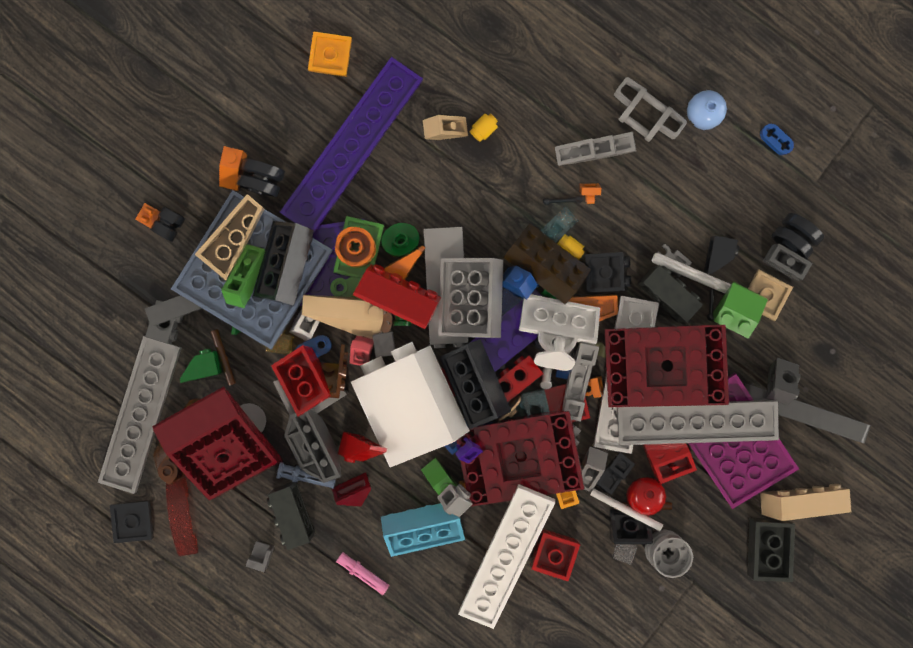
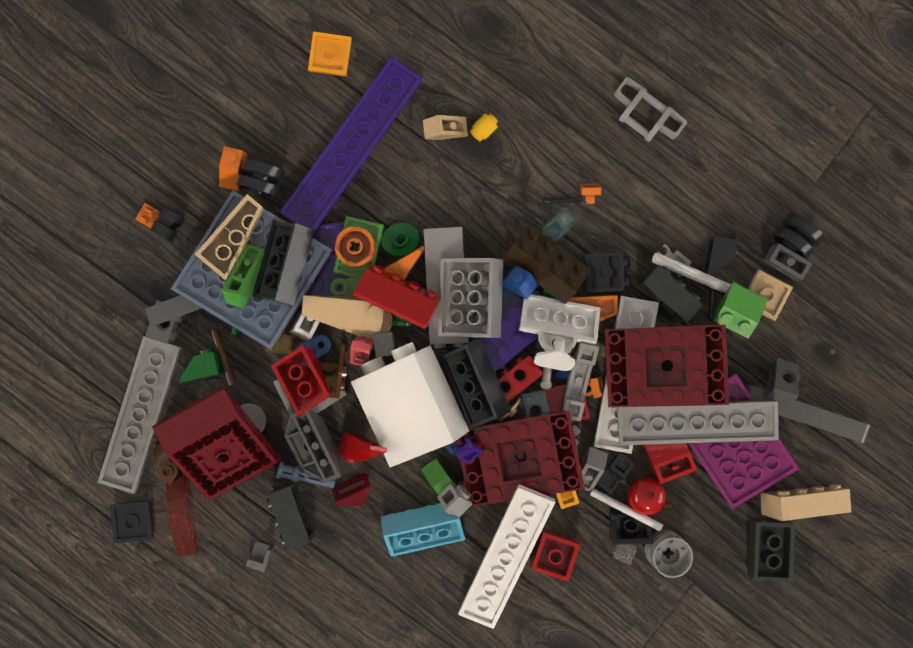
(362, 573): bright pink pin -> none
(572, 246): yellow brick -> none
(595, 149): light grey slope -> none
(706, 109): light blue cylinder -> none
(780, 136): blue beam -> none

